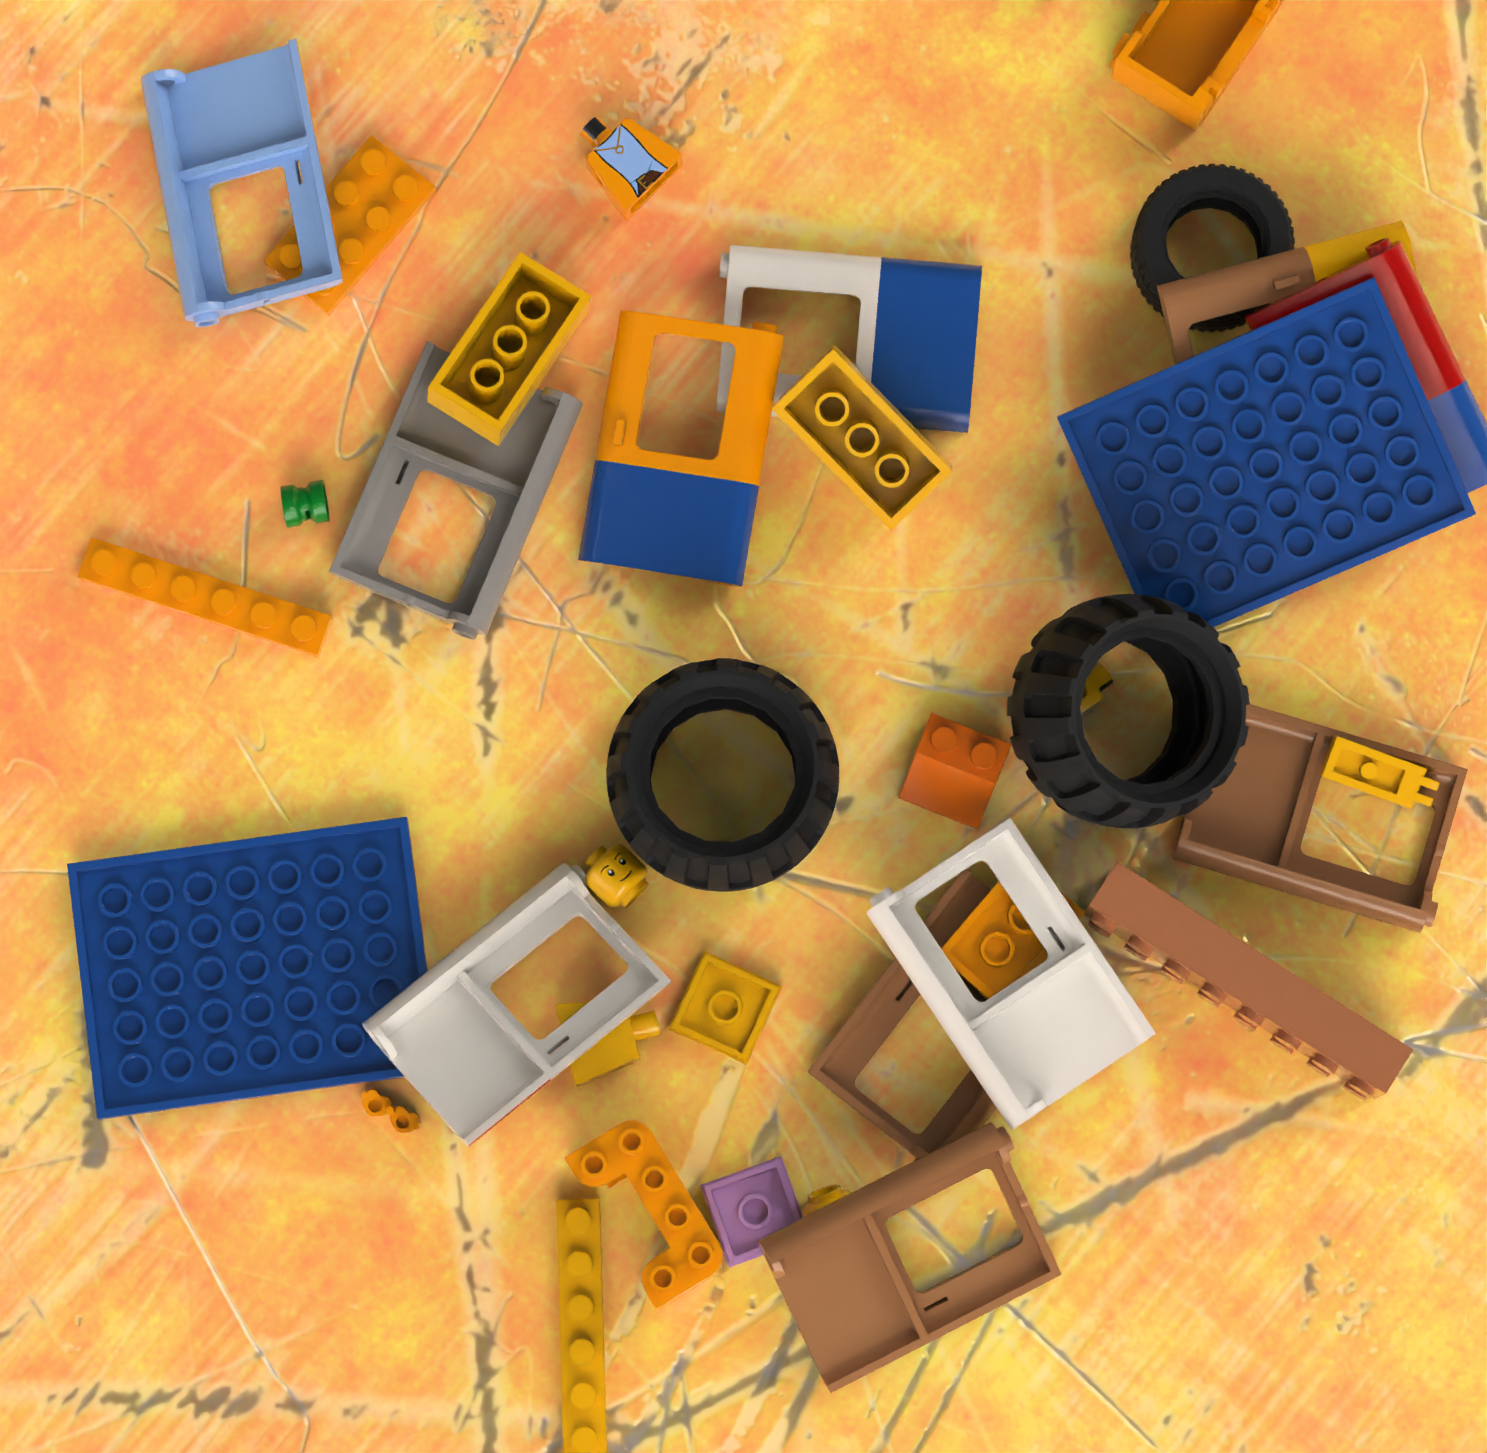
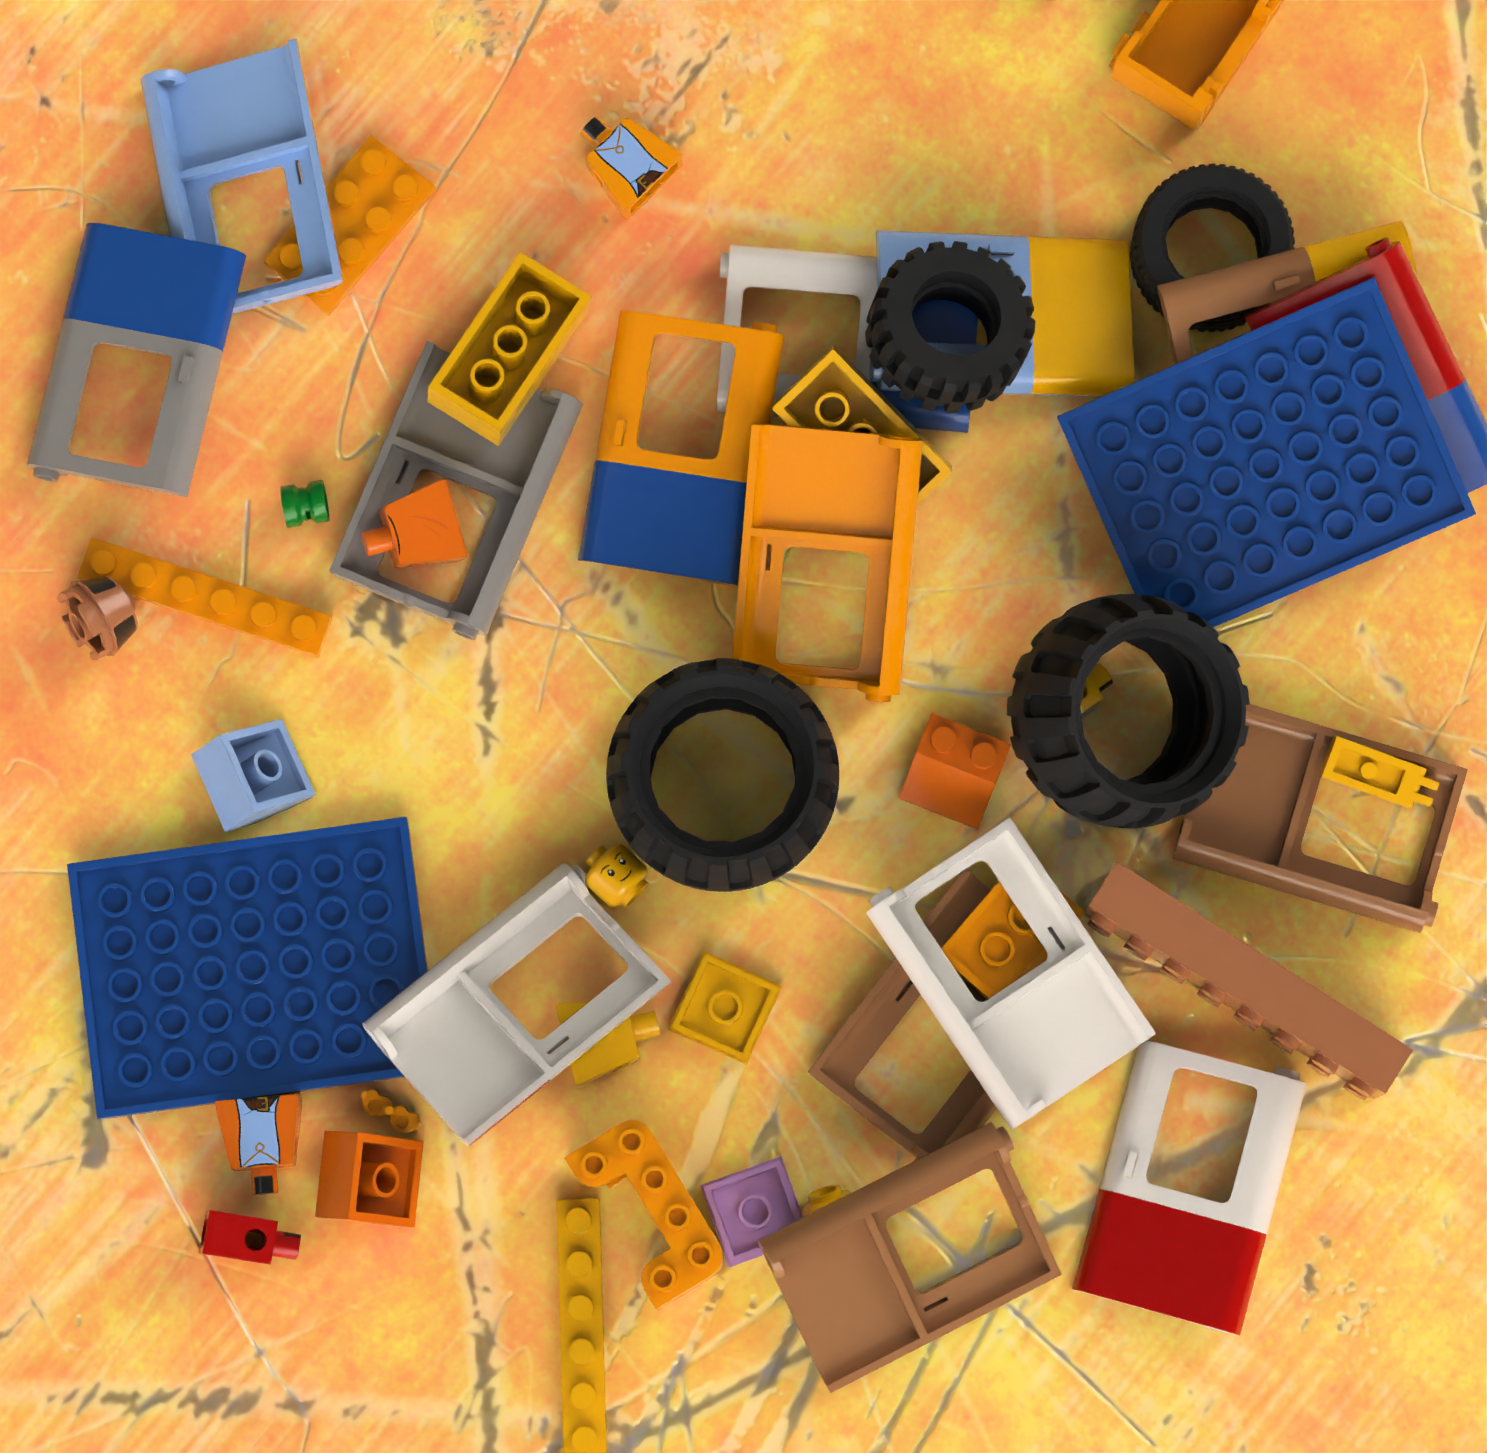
(99, 615): none -> nougat cone
(151, 298): none -> piece
(226, 1233): none -> red torso
(252, 774): none -> light blue slope
(261, 1136): none -> torso
(369, 1178): none -> orange slope
(418, 529): none -> orange torso
(829, 495): none -> light orange piece
(965, 279): none -> black tyre
(1078, 302): none -> yellow piece
(1171, 1246): none -> piece

